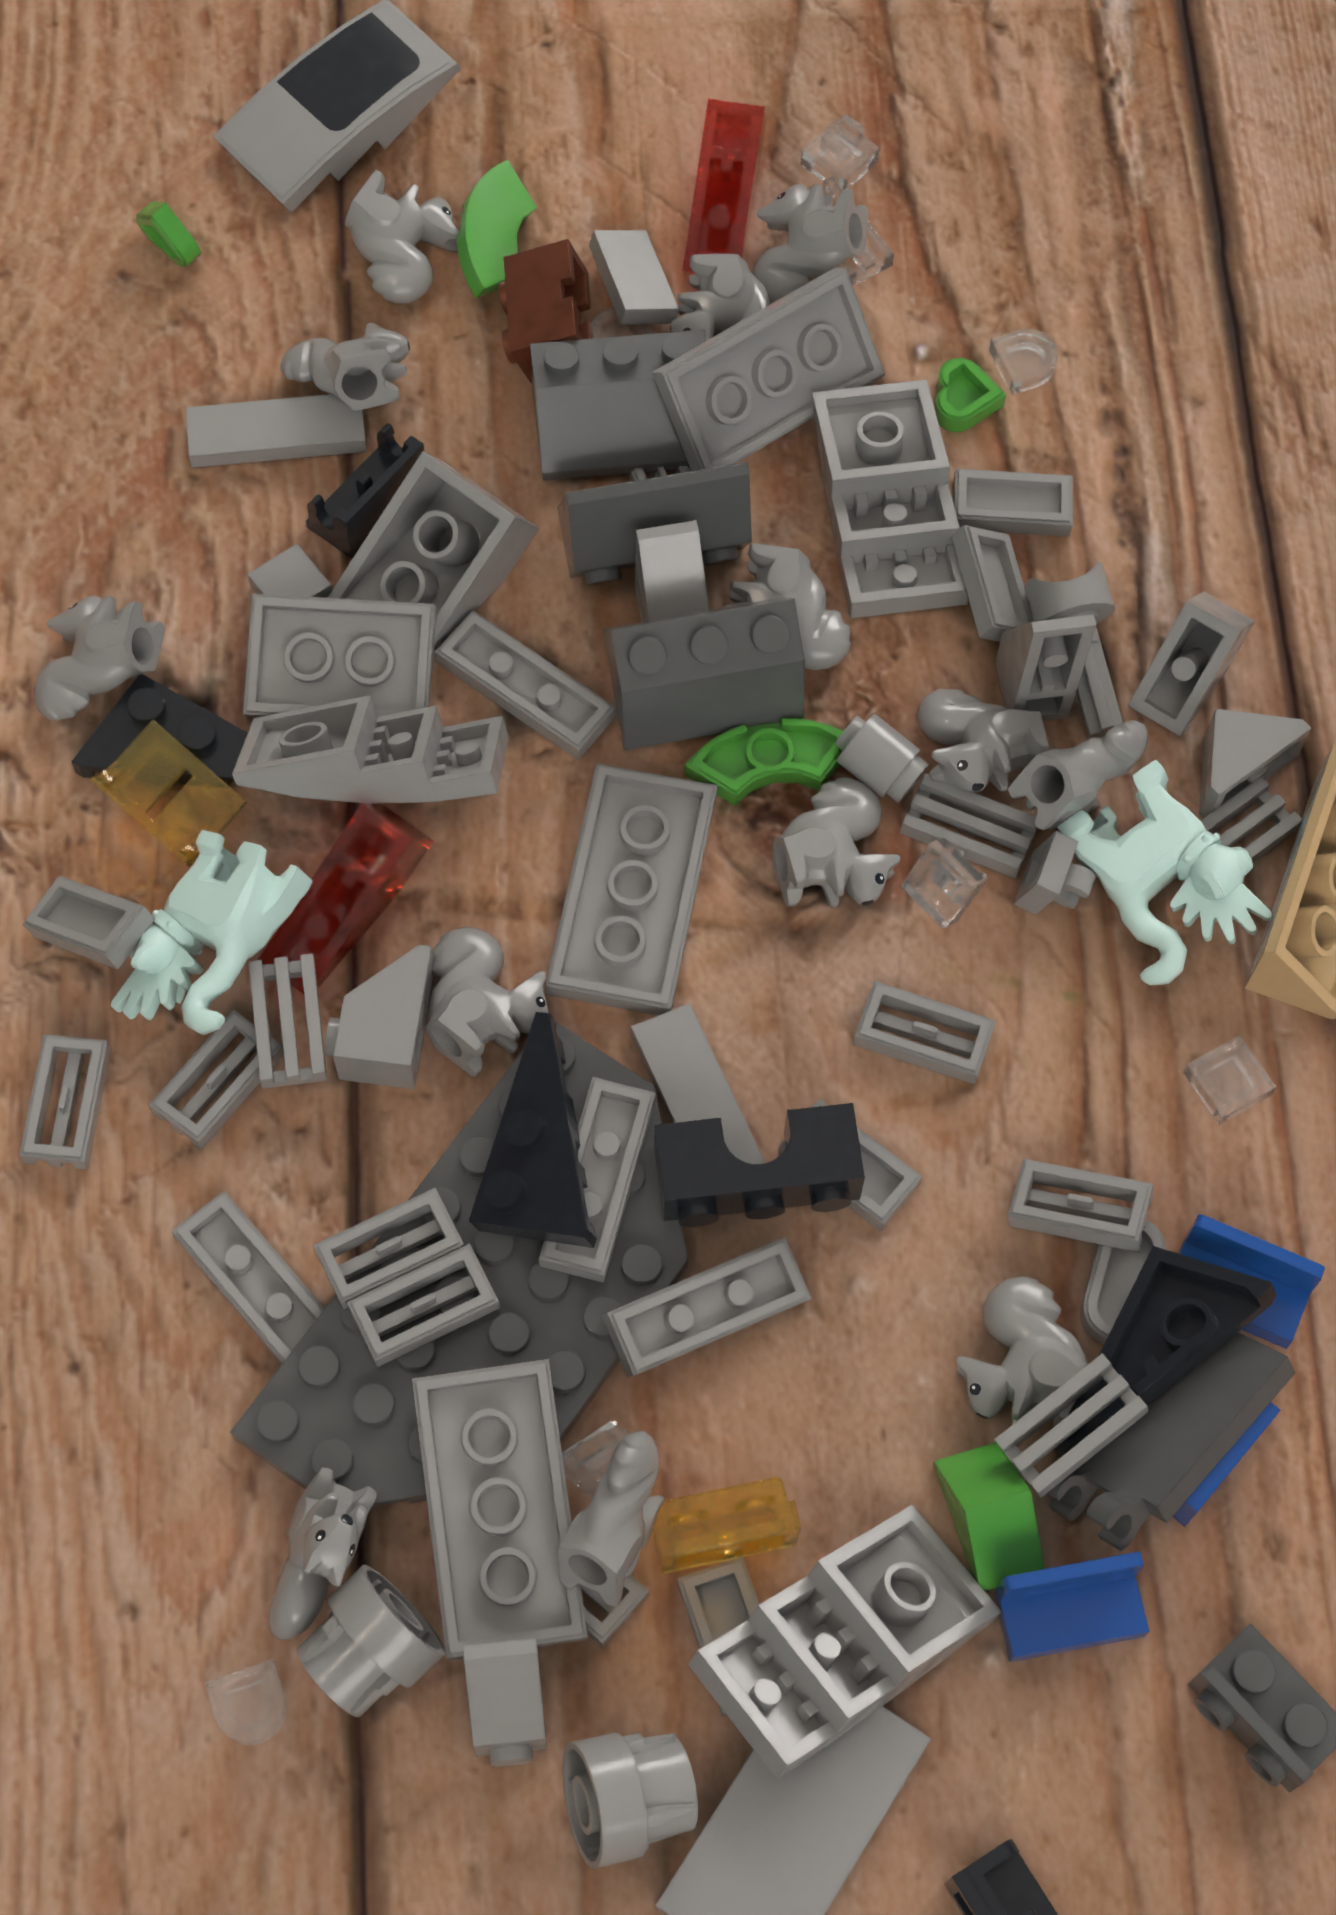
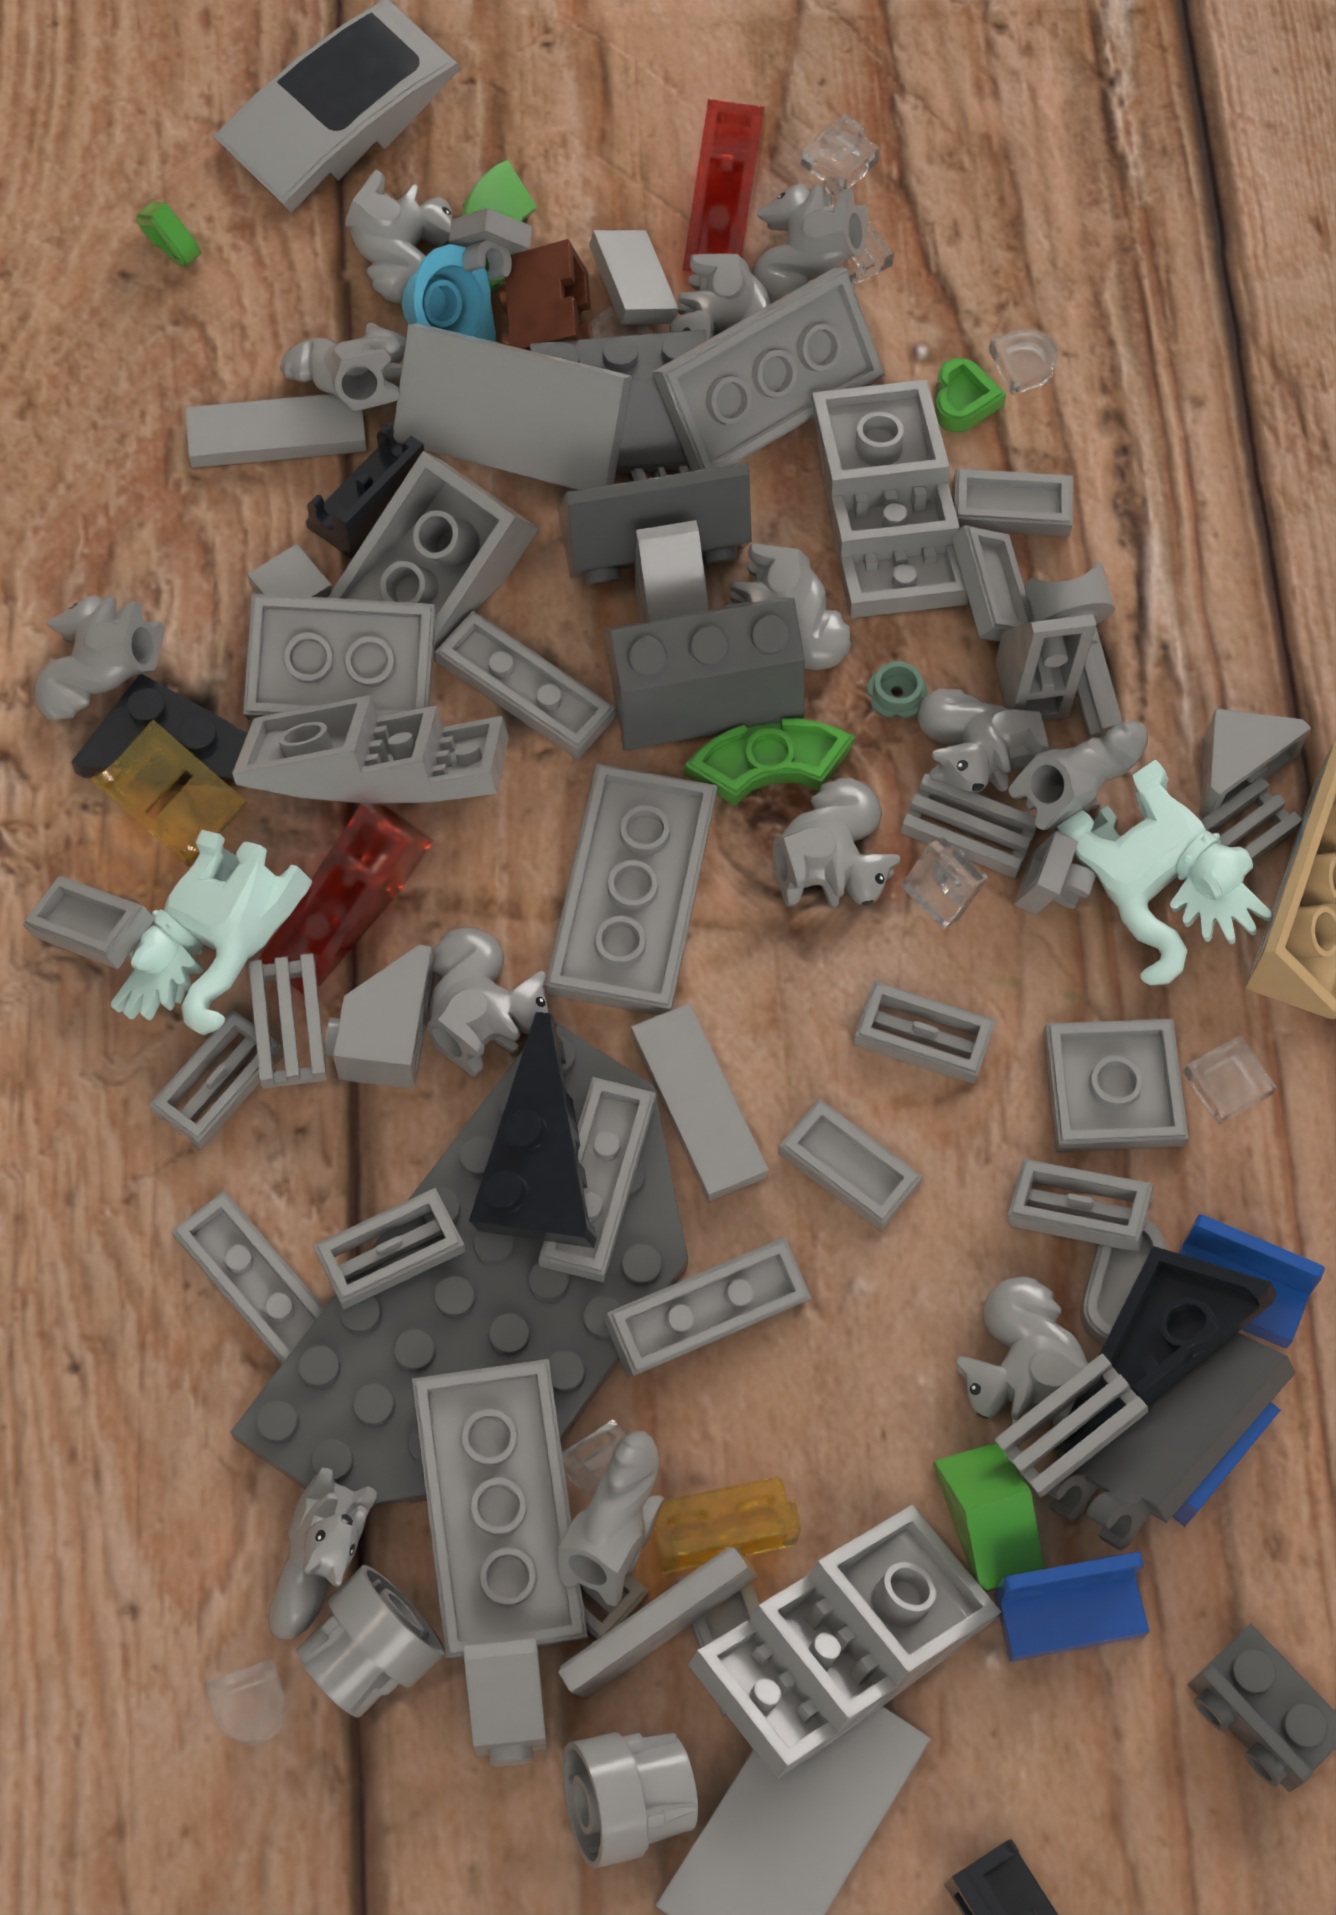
(57, 1151): light grey tile -> none
(435, 1327): light grey tile -> none
(449, 296): none -> medium azure piece
(490, 236): none -> light grey tile
(511, 408): none -> light grey tile
(657, 1622): none -> light grey tile
(706, 1180): black arch -> none
(880, 757): light grey brick -> none
(901, 677): none -> sand green plate
(1115, 1085): none -> light grey tile
(1191, 662): light grey slope -> none

